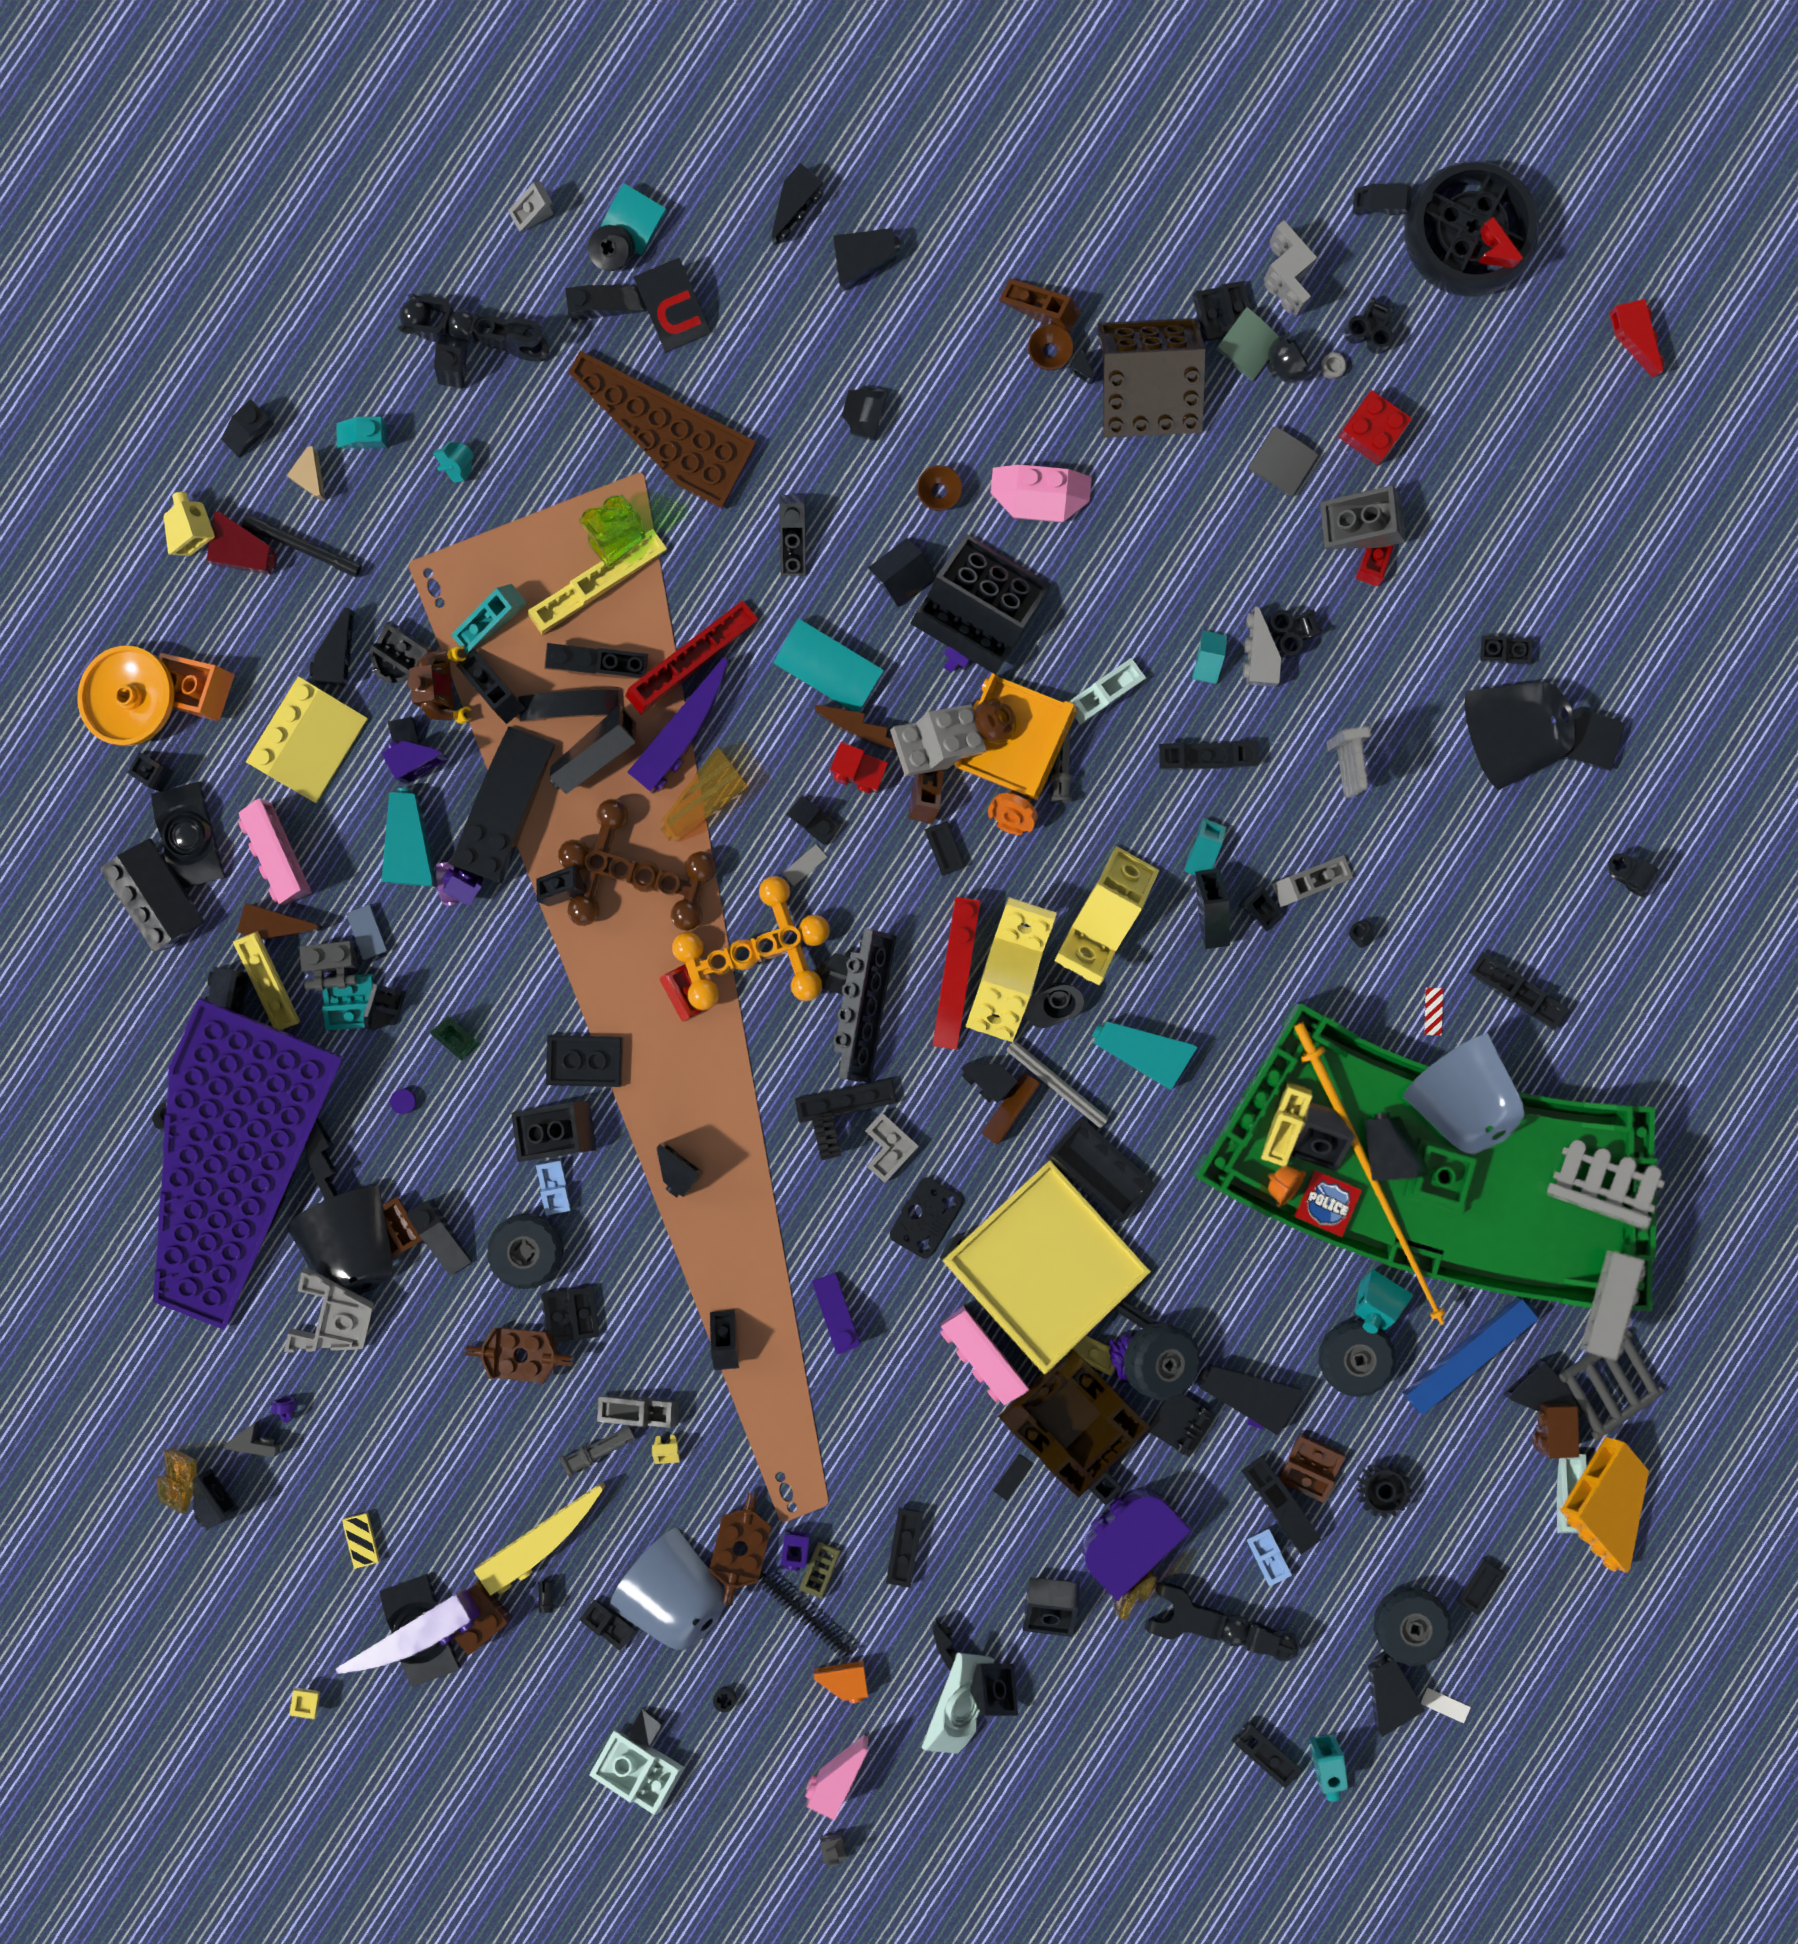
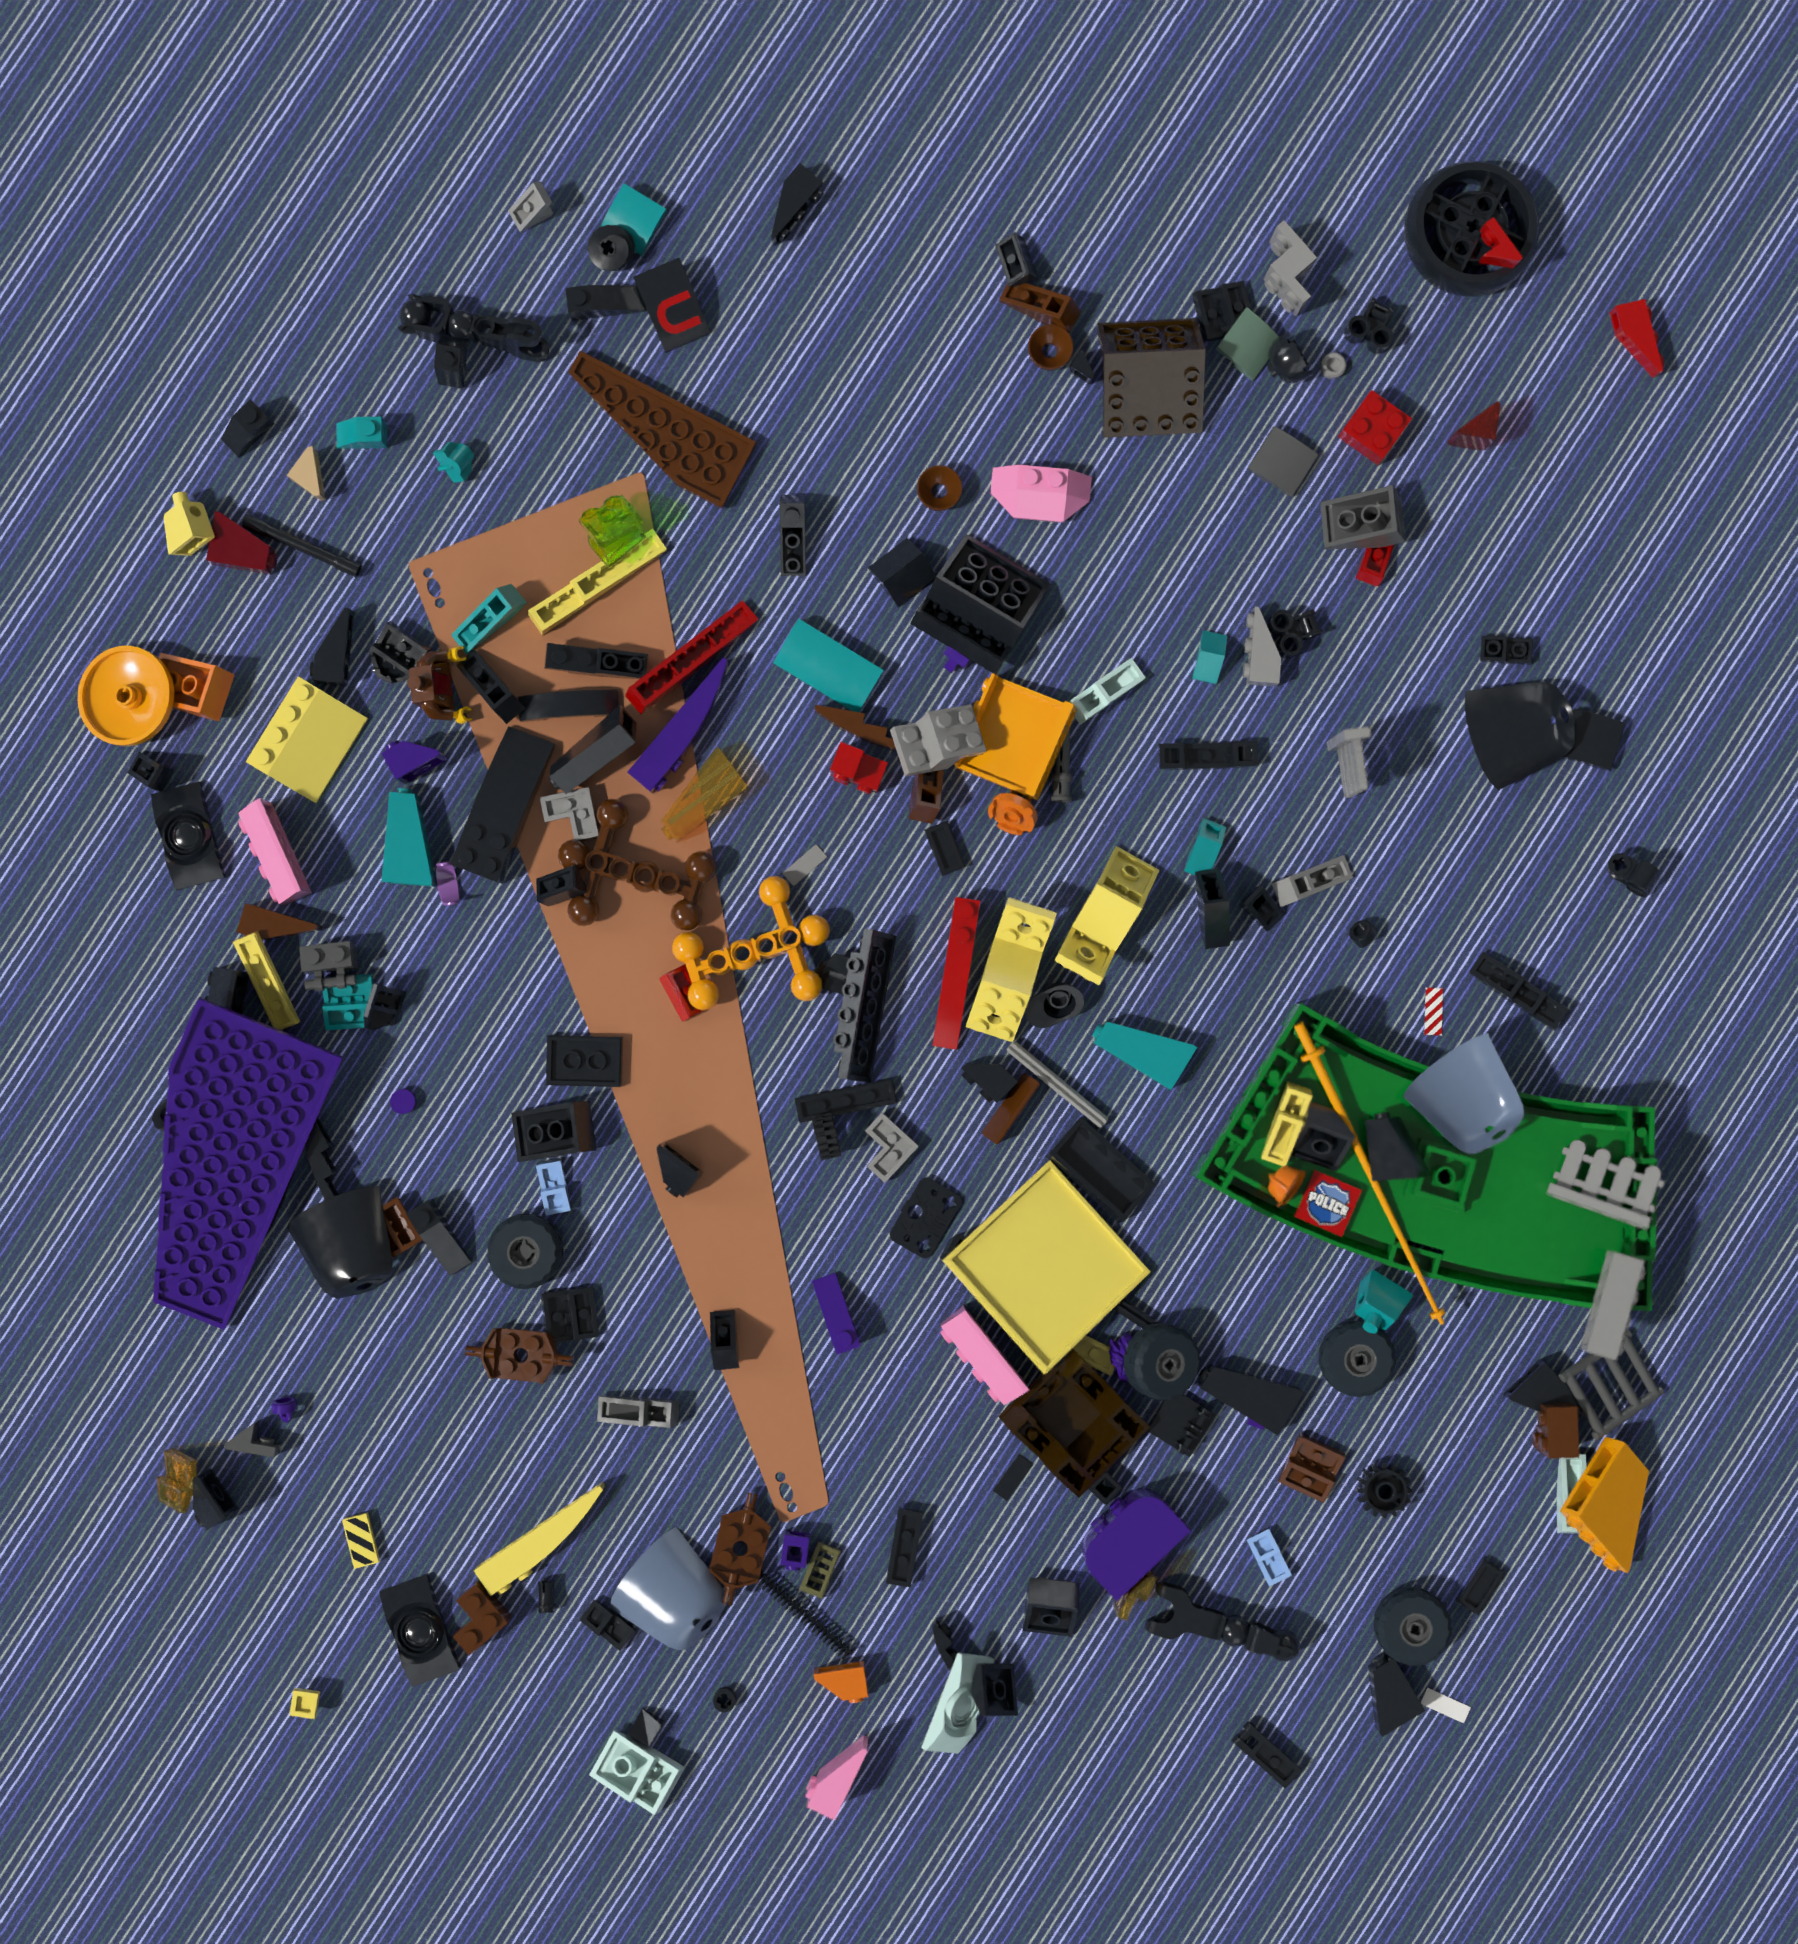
(152, 895): black slope -> none
(342, 1317): light grey wing -> none
(367, 932): sand blue tile -> none
(404, 730): black slope -> none
(420, 1634): slope -> none
(455, 1037): clear green slope -> none
(461, 884): dark purple brick -> none
(573, 805): none -> light grey plate
(587, 1455): dark grey pin -> none
(665, 1452): light yellow tile -> none
(813, 820): black slope -> none
(833, 1849): dark grey piece -> none
(863, 254): black slope -> none
(864, 411): black slope -> none
(989, 723): reddish brown piece -> none
(1016, 260): none -> black slope
(1281, 1505): black slope -> none
(1329, 1766): teal torso -> none
(1385, 198): black slope -> none
(1470, 1355): blue brick -> none
(1478, 432): none -> clear red slope

